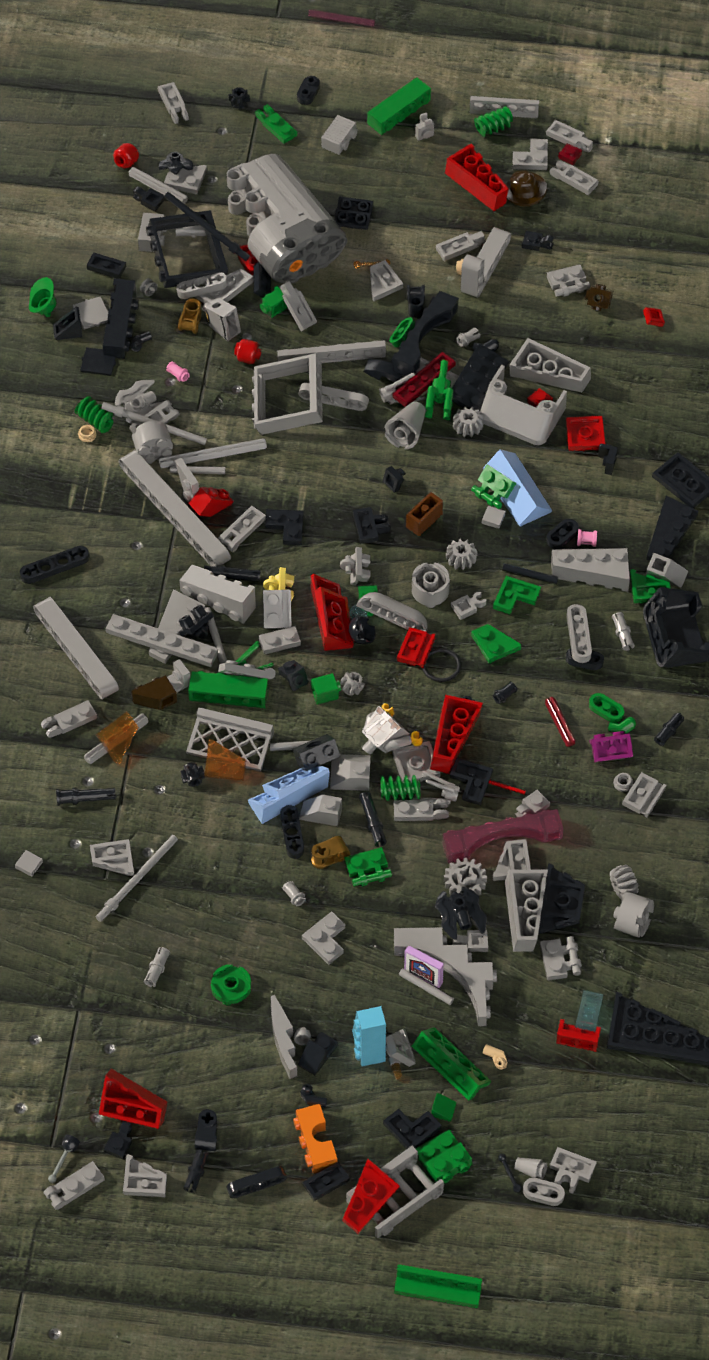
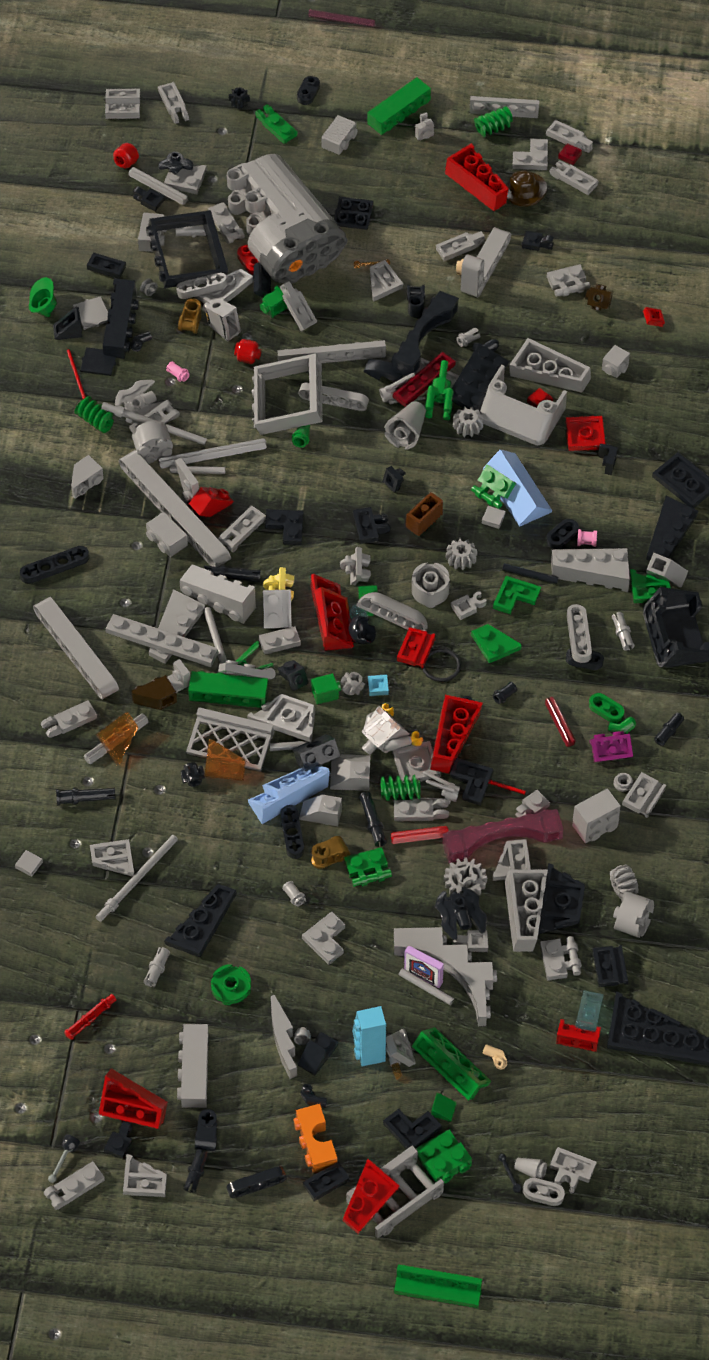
(76, 373): none -> red axle
(85, 475): none -> light grey slope
(87, 433): tan plate -> none
(89, 1017): none -> red piece
(122, 103): none -> light grey slope
(166, 534): none -> light grey brick
(194, 1066): none -> light grey brick
(197, 625): black hips -> none
(203, 922): none -> black wing
(226, 223): none -> light grey plate
(232, 246): black bar -> none
(288, 716): none -> light grey wing
(301, 436): none -> green cone
(378, 685): none -> medium azure plate
(401, 332): green plate -> none
(418, 834): none -> red axle
(596, 816): none -> light grey brick
(610, 966): none -> black plate
(615, 361): none -> light grey brick

